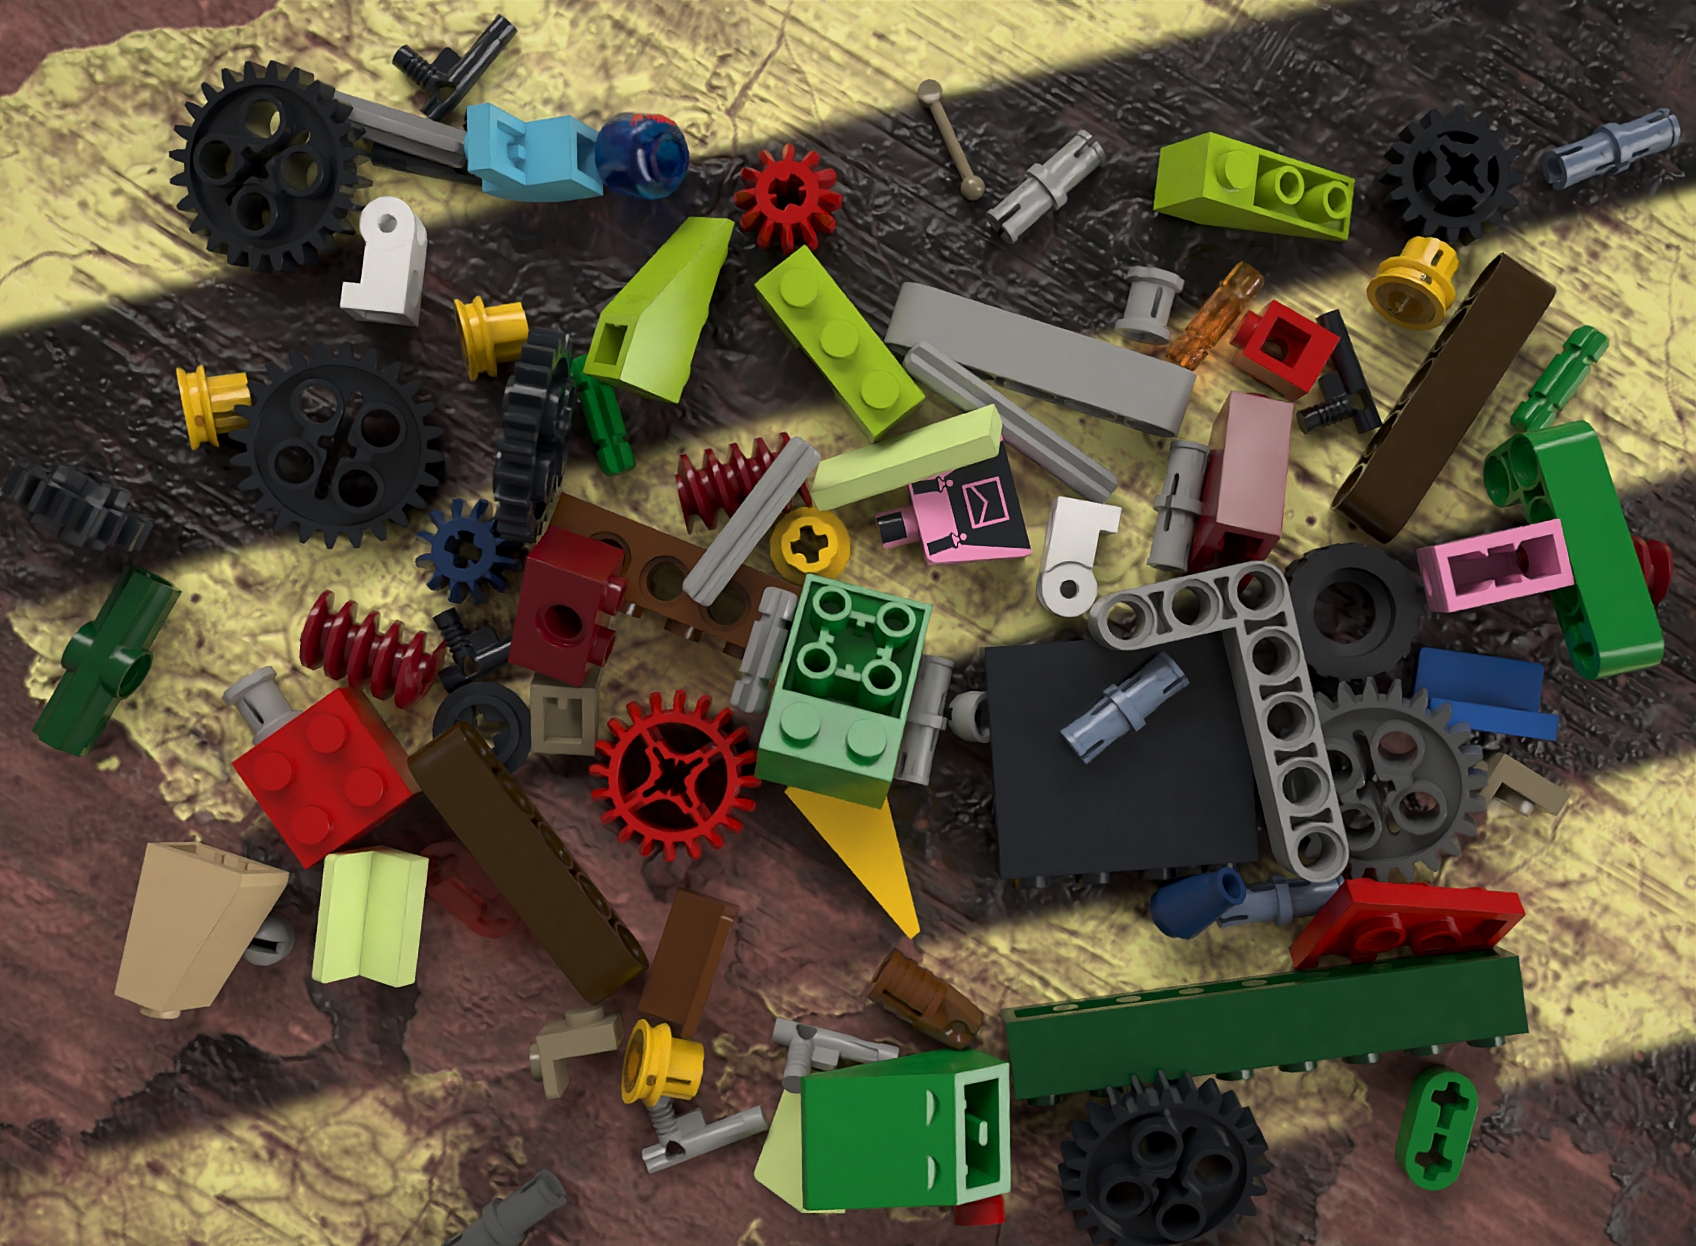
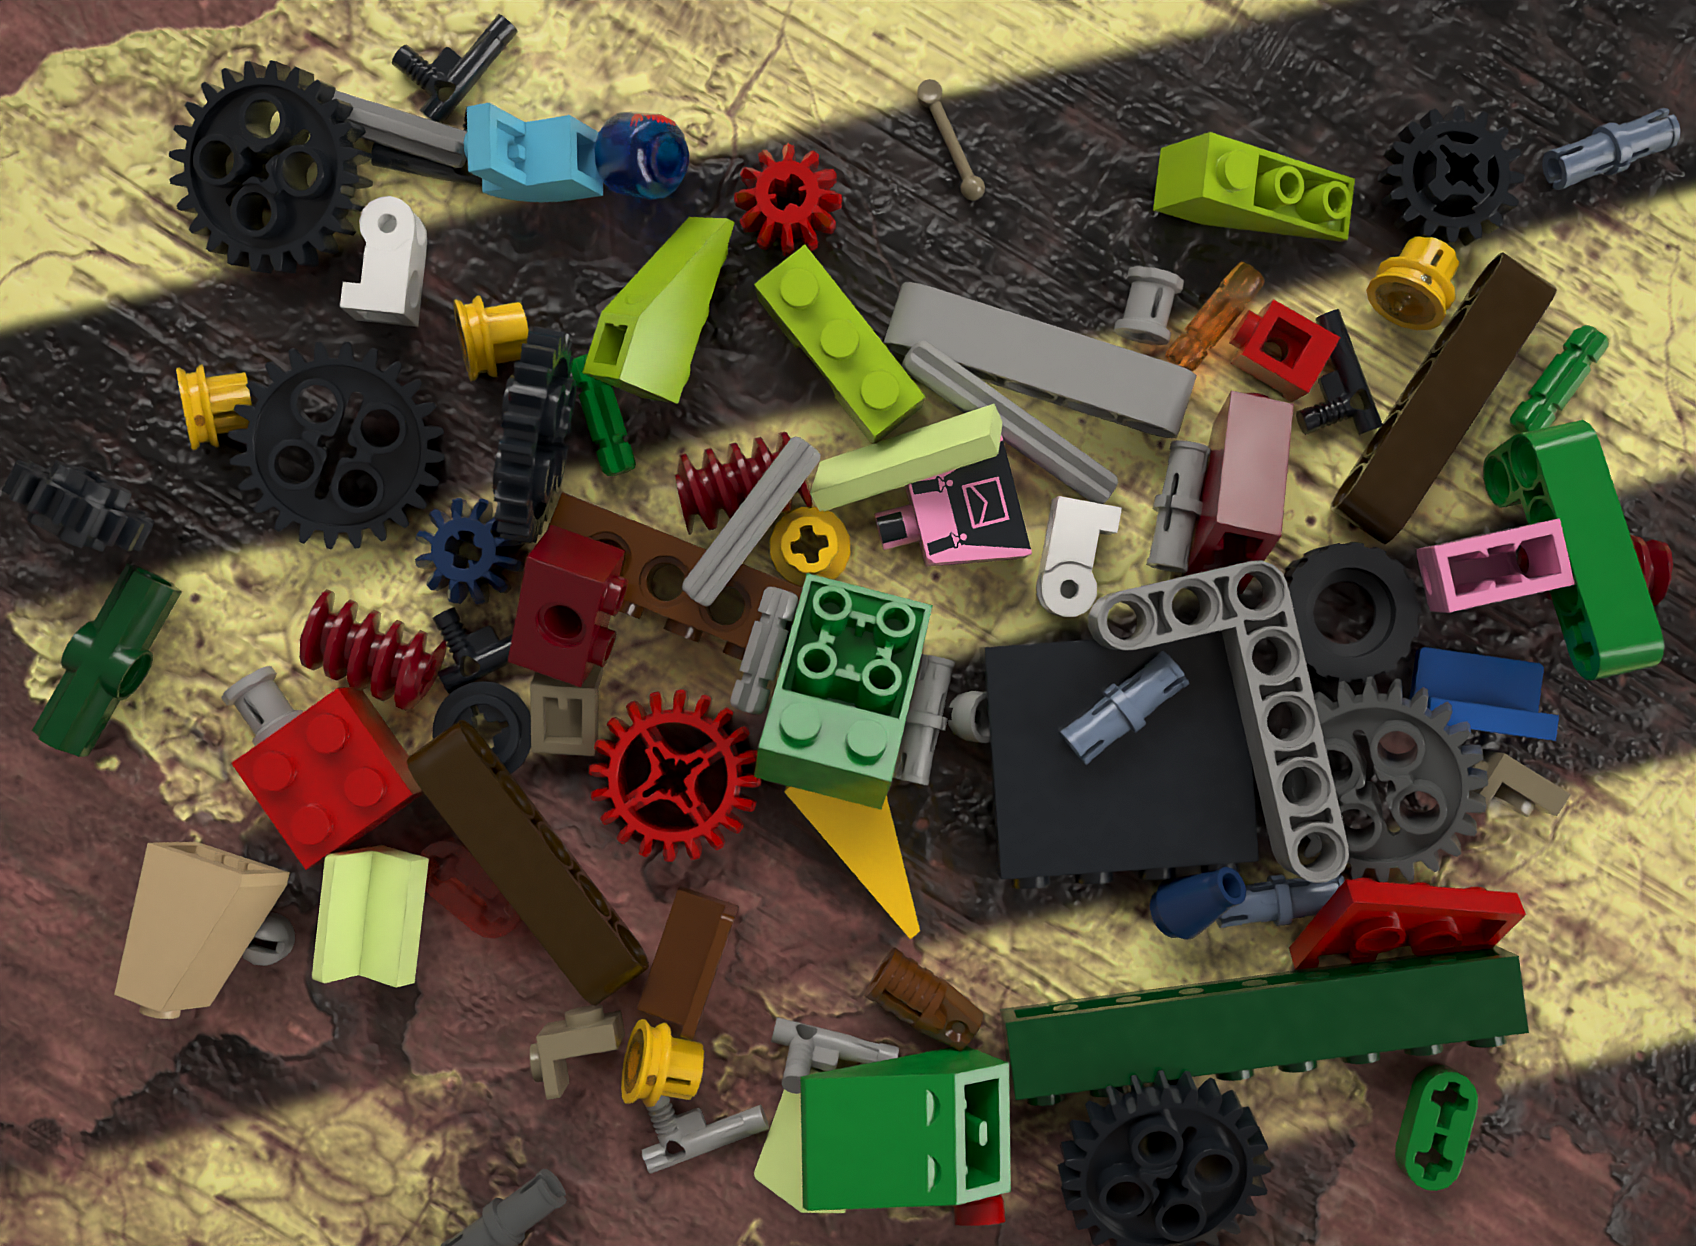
(1046, 186): light grey pin -> none

